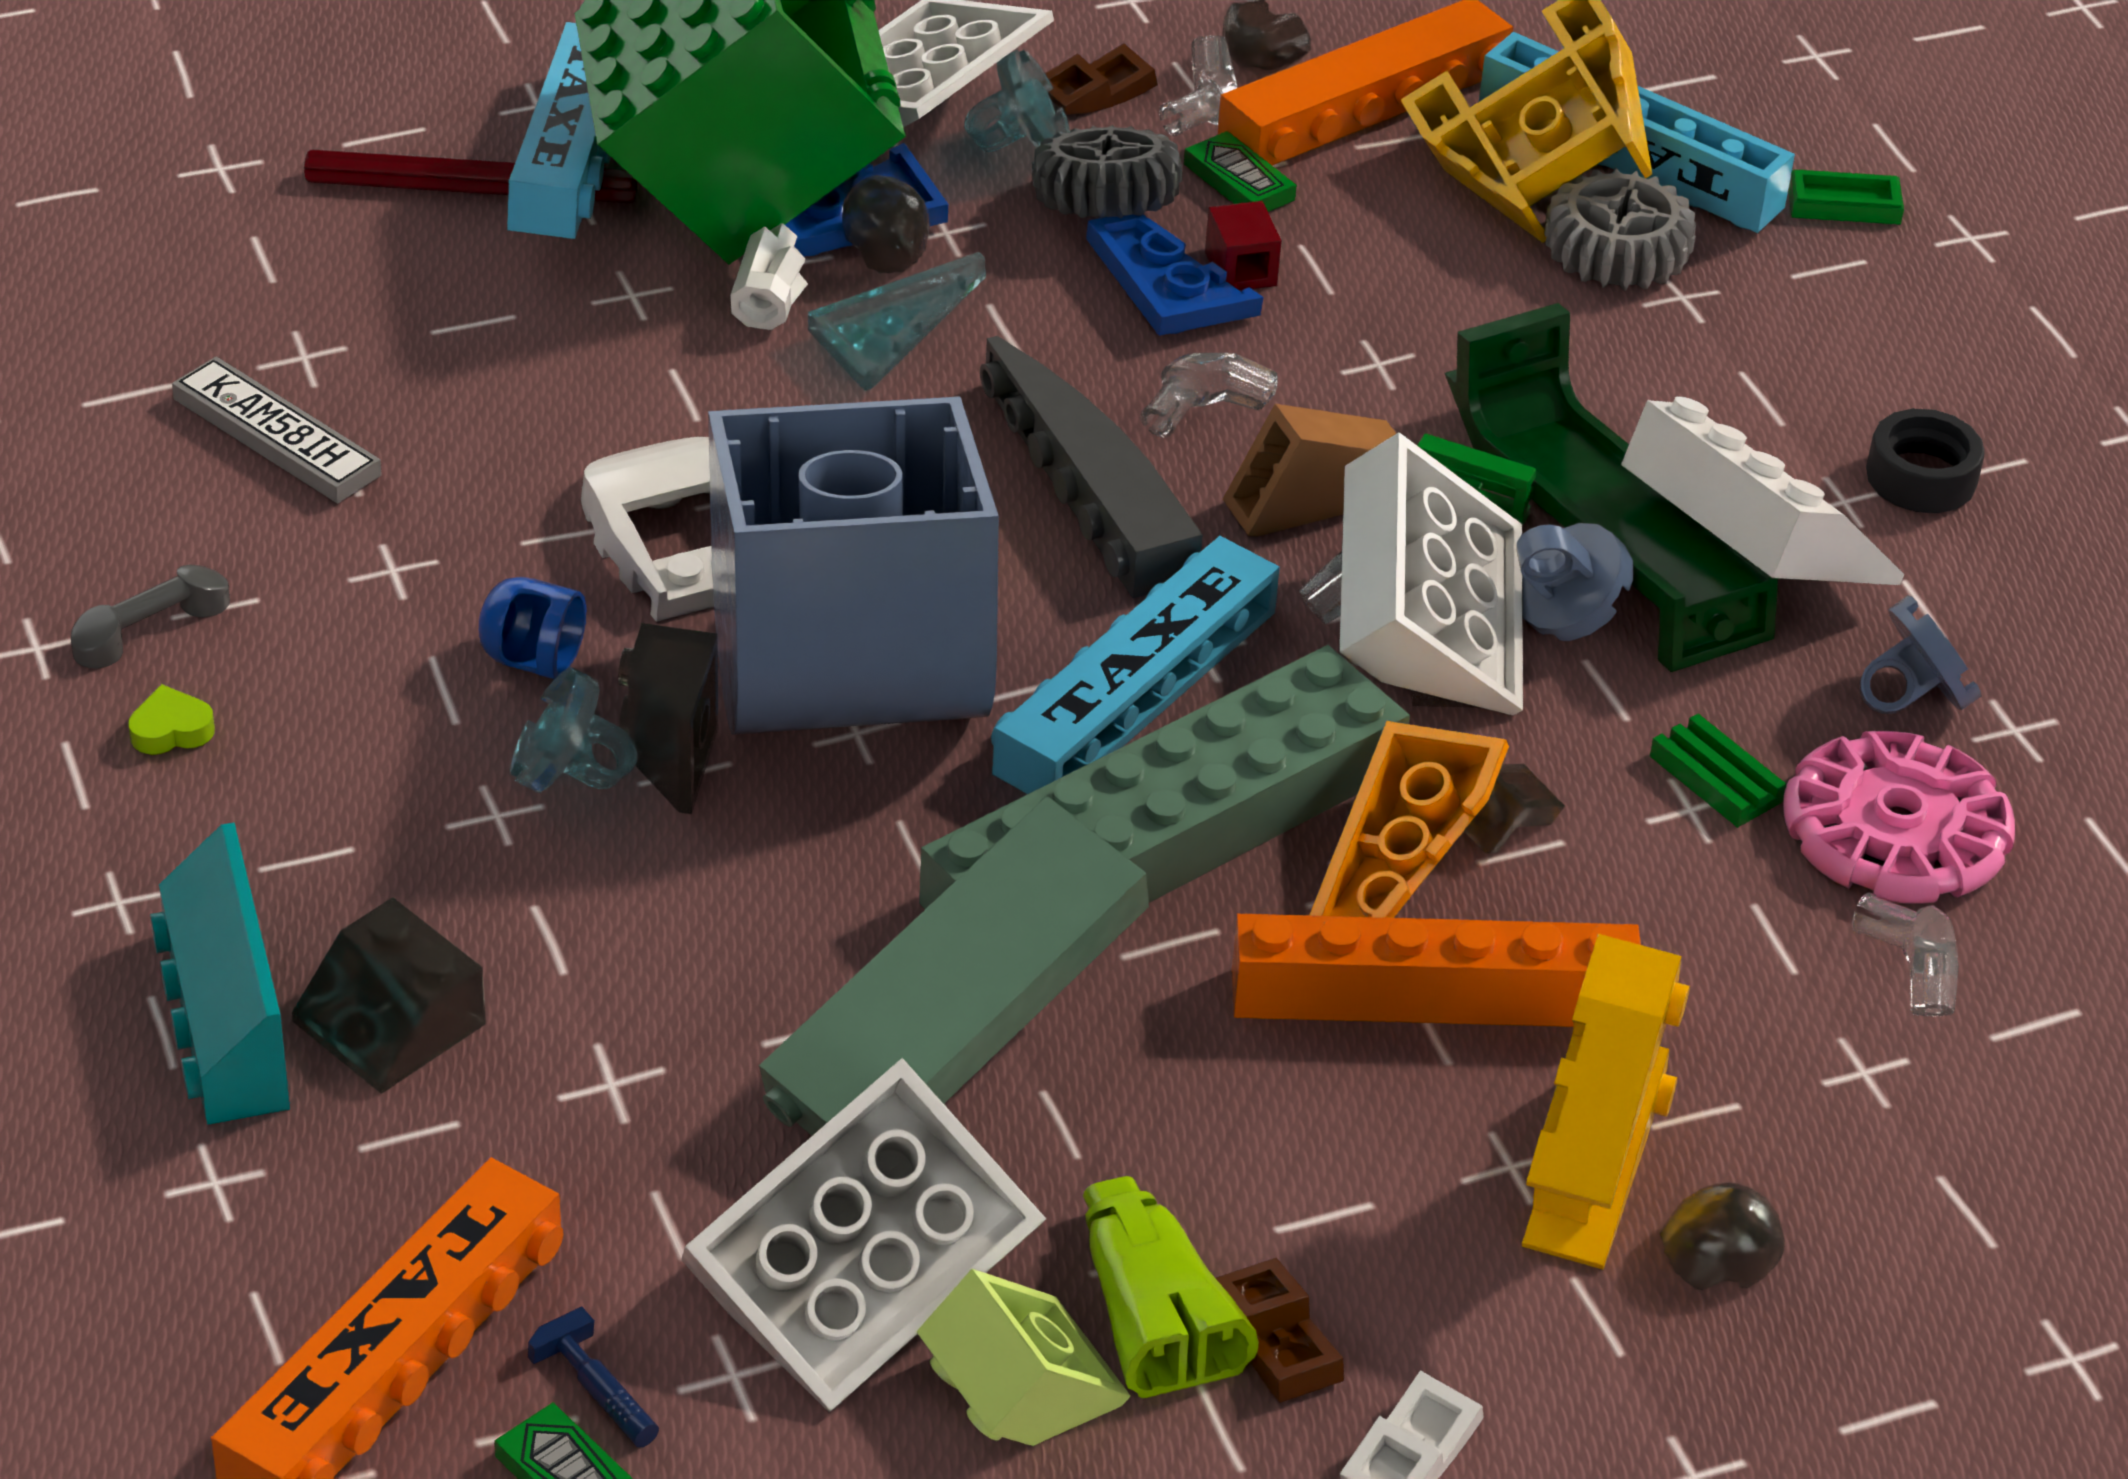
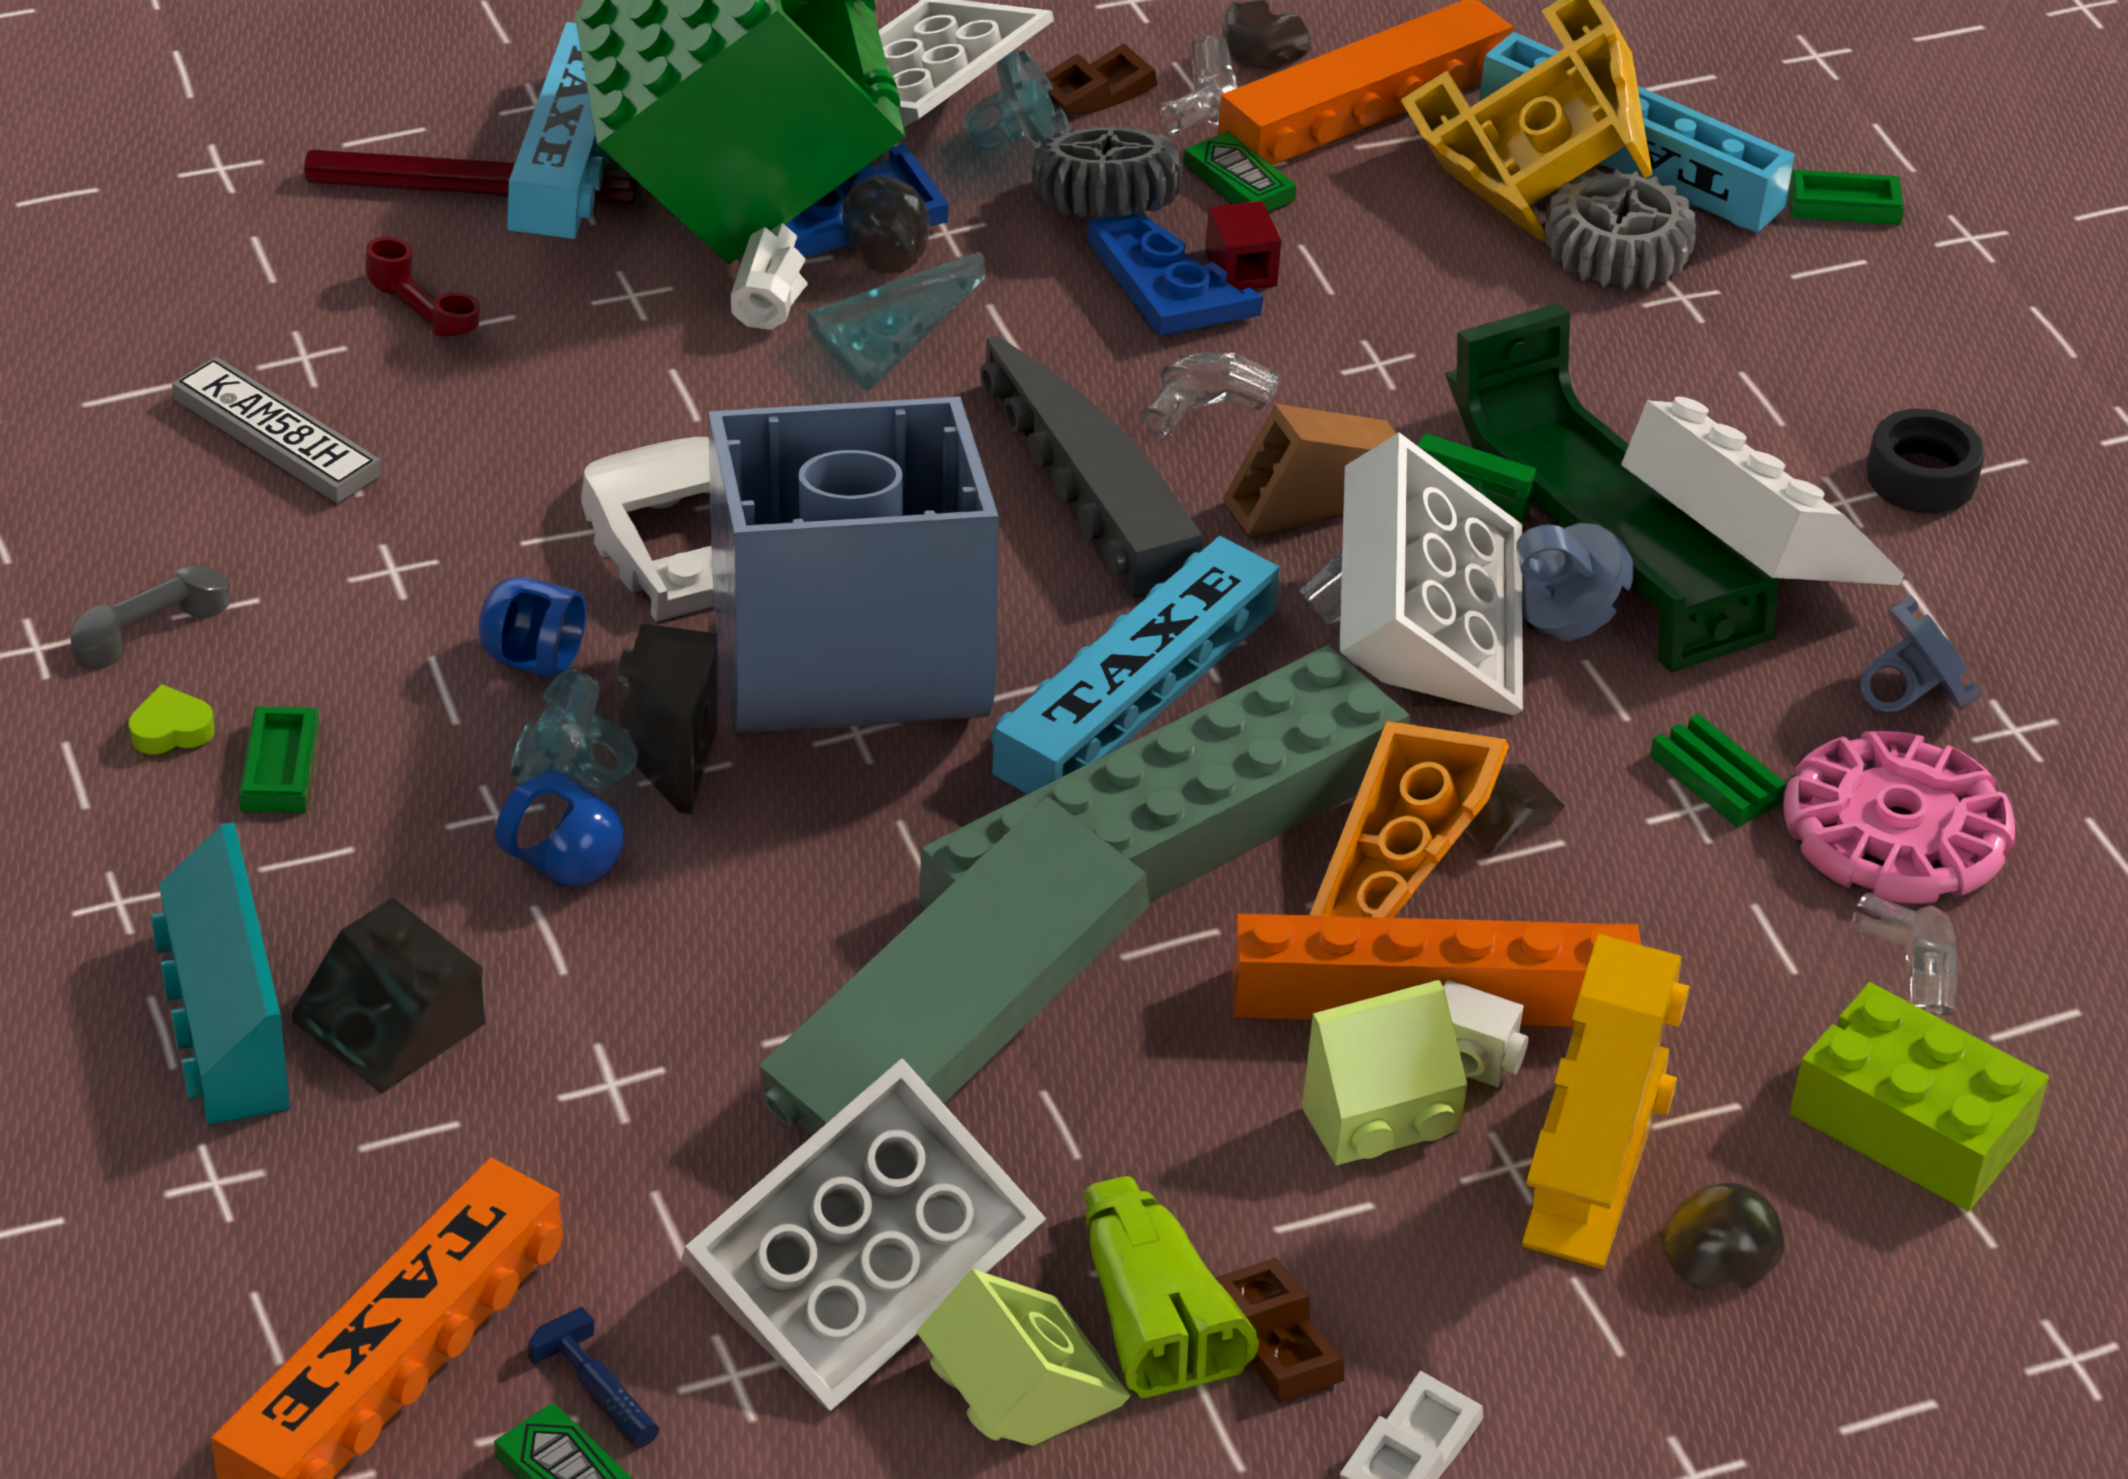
(279, 759): none -> green tile
(389, 270): none -> dark red bar
(580, 846): none -> blue helmet
(1384, 1073): none -> yellowish green slope
(1486, 1033): none -> white brick
(1918, 1095): none -> lime piece

